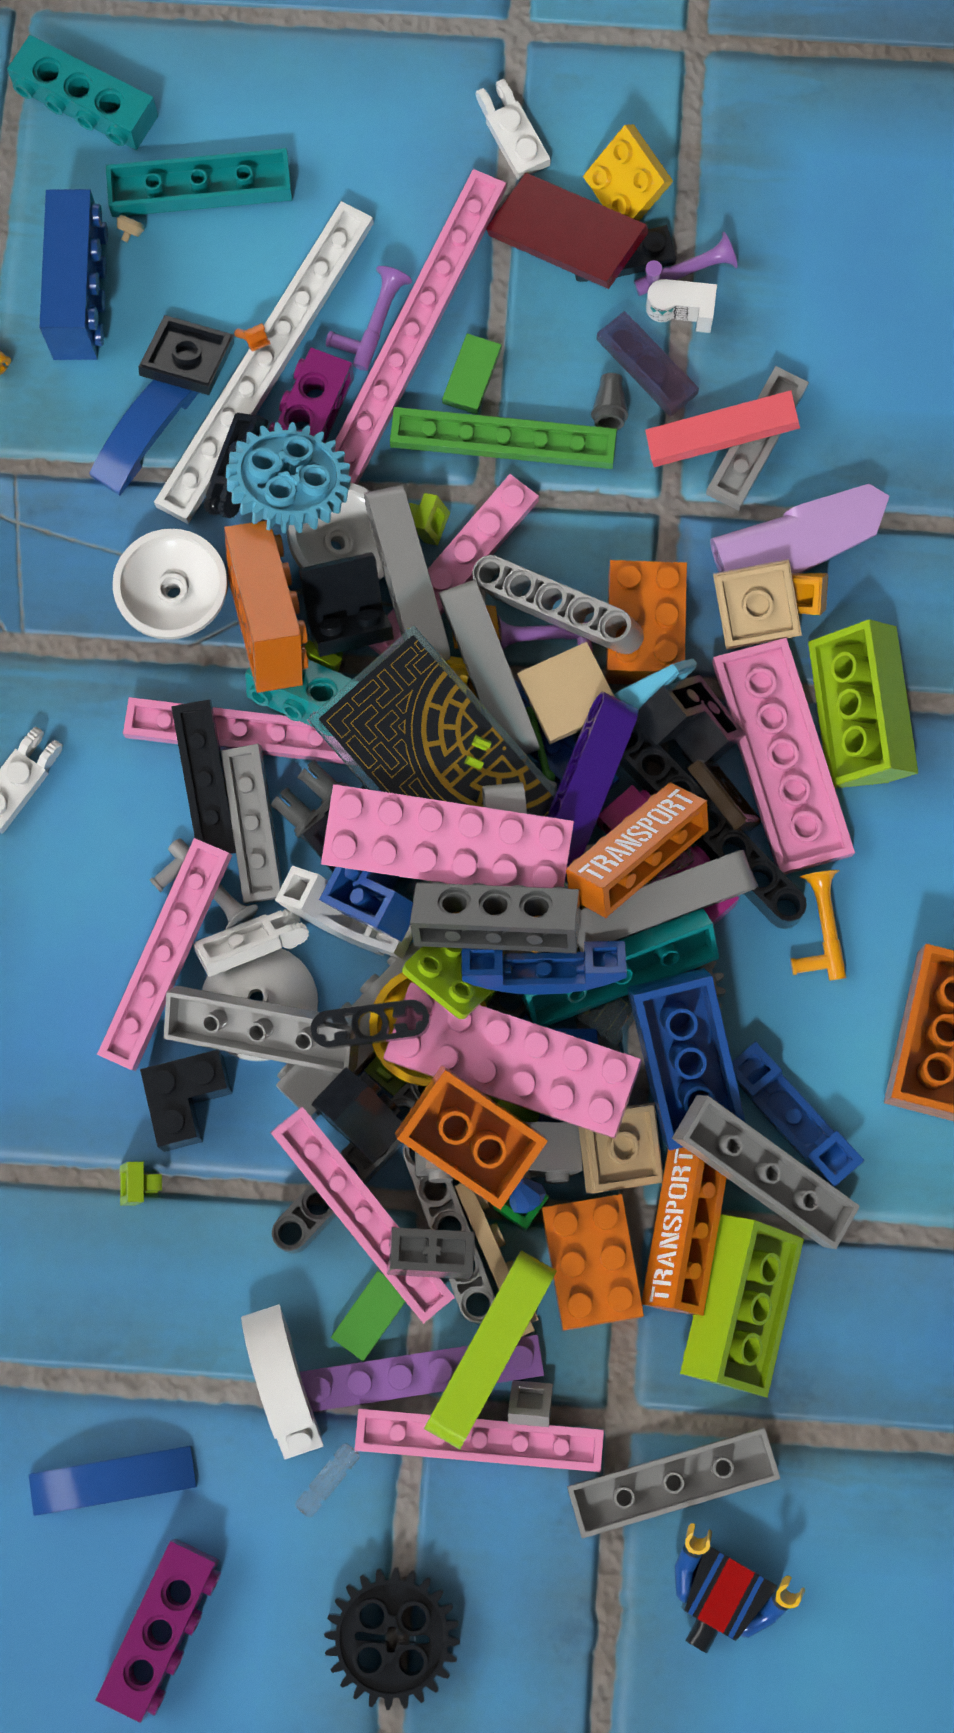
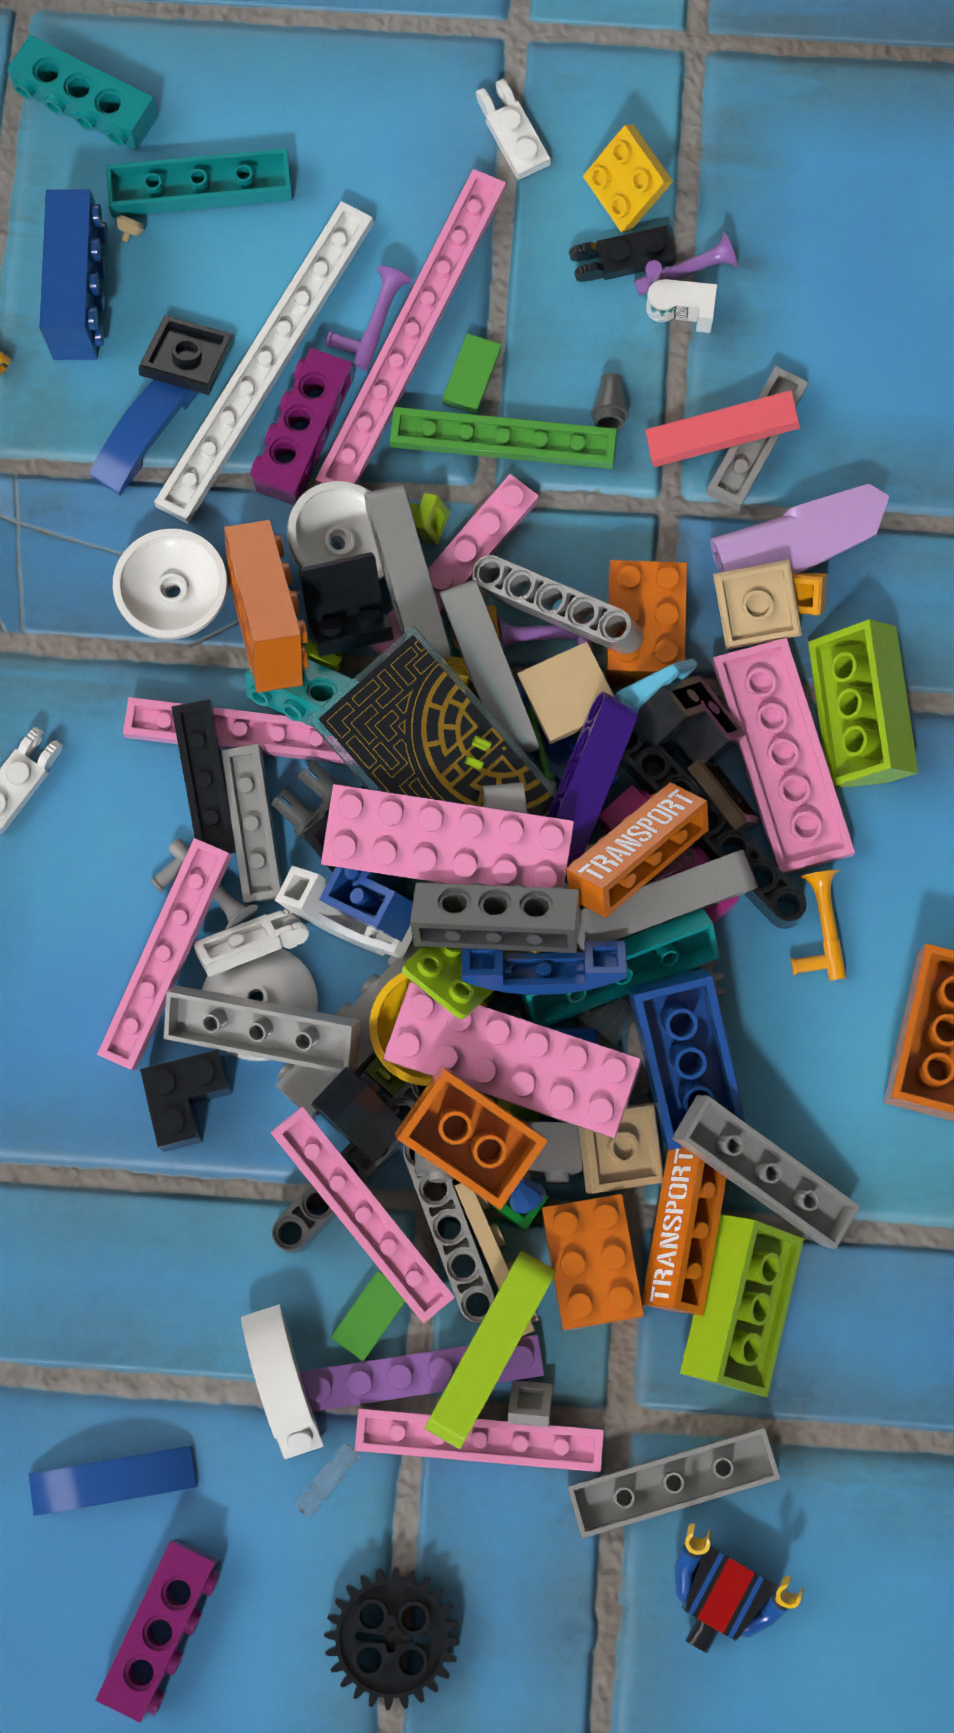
(134, 1183): lime tile -> none
(217, 497): black hinge -> none
(255, 337): orange hand -> none
(287, 467): medium azure gear -> none
(341, 1038): black beam -> none
(431, 1253): dark grey hinge -> none
(567, 230): dark red tile -> none
(647, 363): clear purple plate -> none
(793, 1116): blue slope -> none

